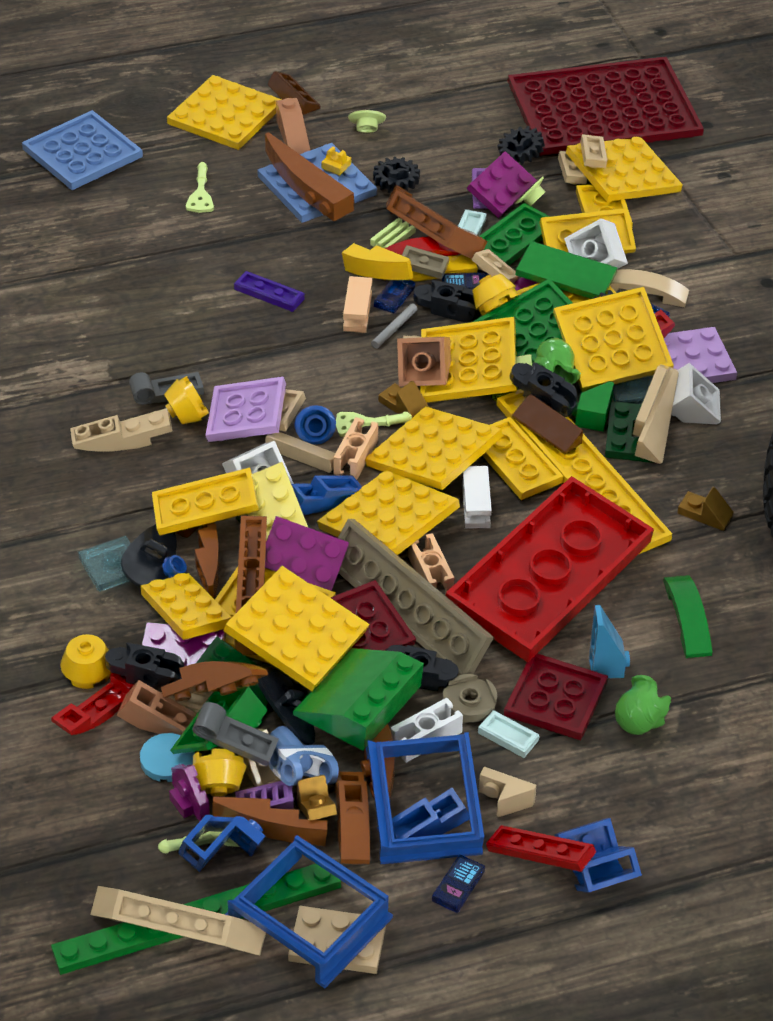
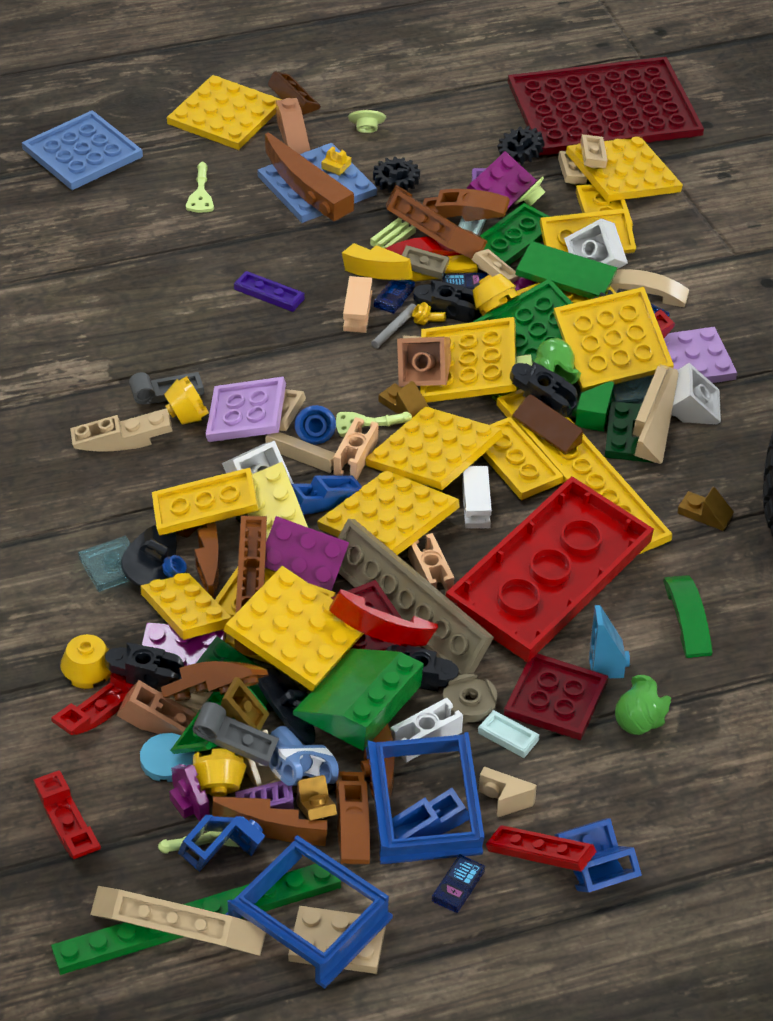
(65, 816): none -> red slope
(243, 705): none -> pearl gold slope
(381, 625): none -> red slope
(422, 314): none -> yellow plate
(468, 203): none -> dark orange slope

